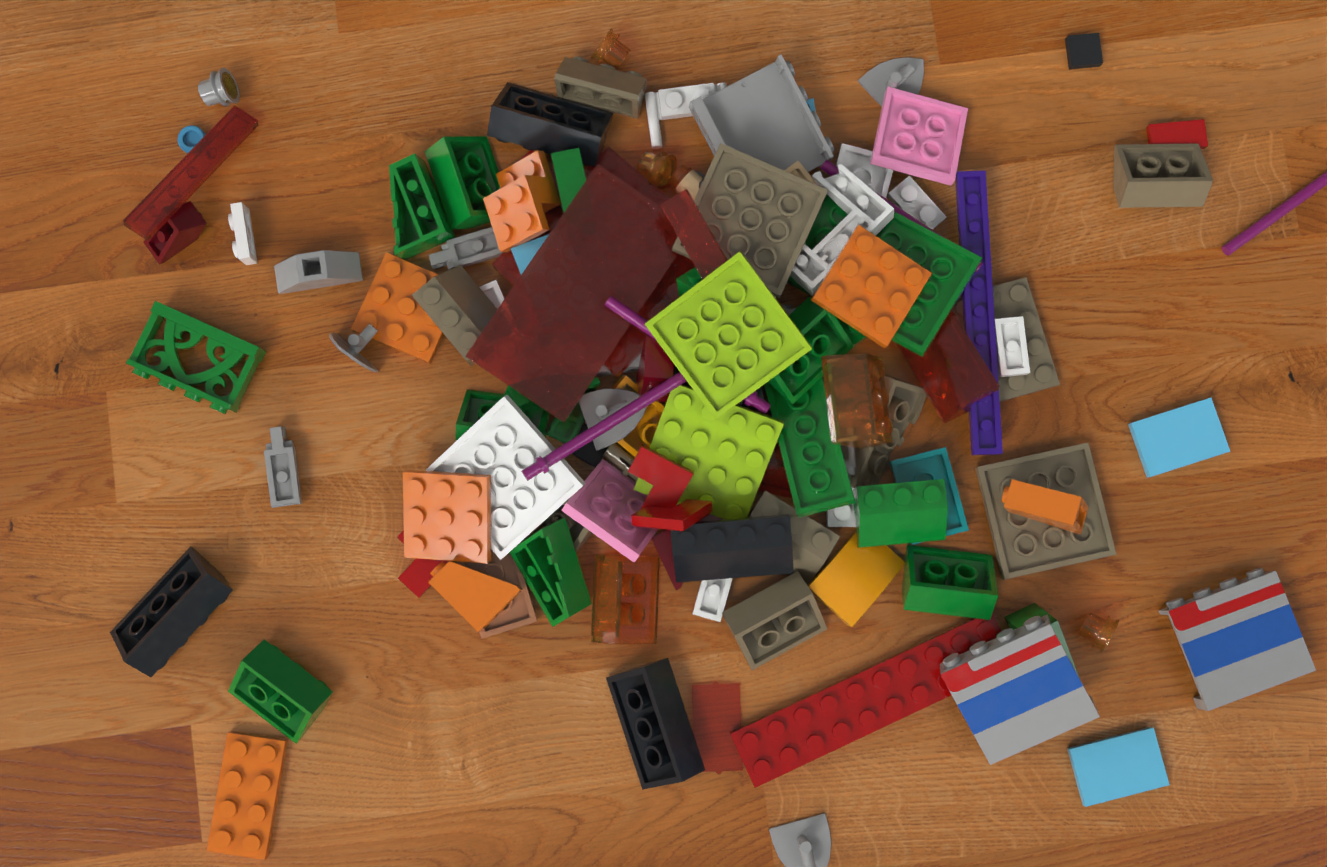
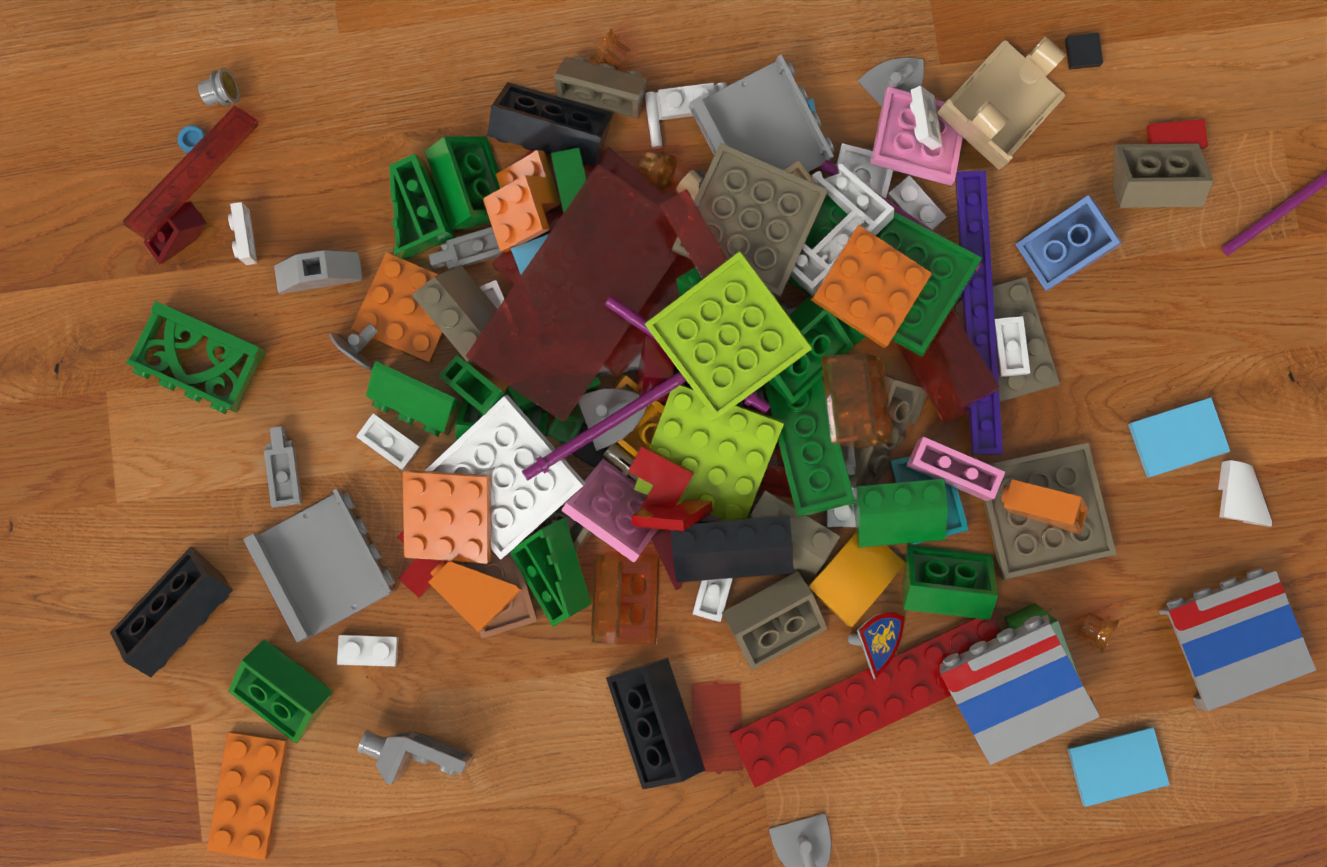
(321, 566): none -> light grey panel
(367, 650): none -> white plate
(388, 442): none -> white plate
(395, 752): none -> light grey plate
(412, 400): none -> green slope
(471, 385): none -> green slope
(879, 639): none -> shield
(925, 113): none -> white plate
(956, 469): none -> bright pink brick
(1005, 100): none -> tan panel
(1069, 243): none -> medium blue slope
(1242, 494): none -> white slope

